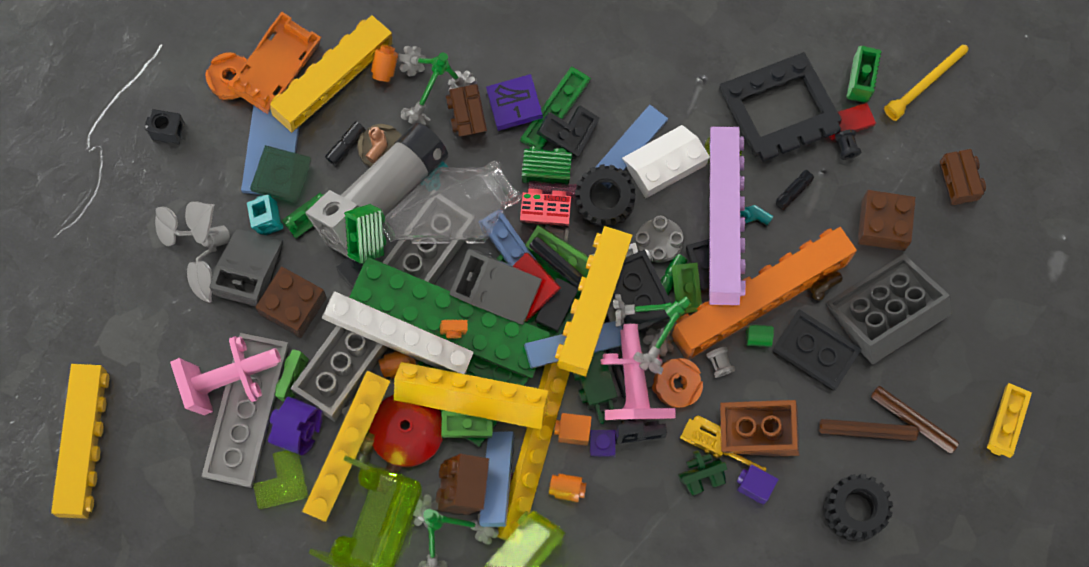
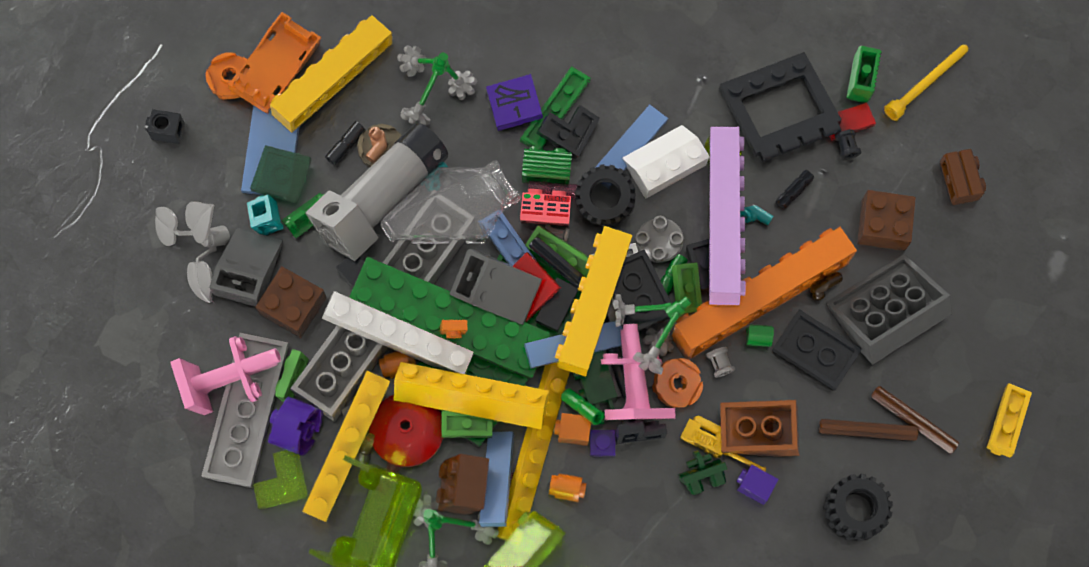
(80, 441): yellow brick -> none
(365, 233): green brick -> none
(384, 63): orange brick -> none
(467, 110): reddish brown brick -> none
(582, 406): none -> green piece

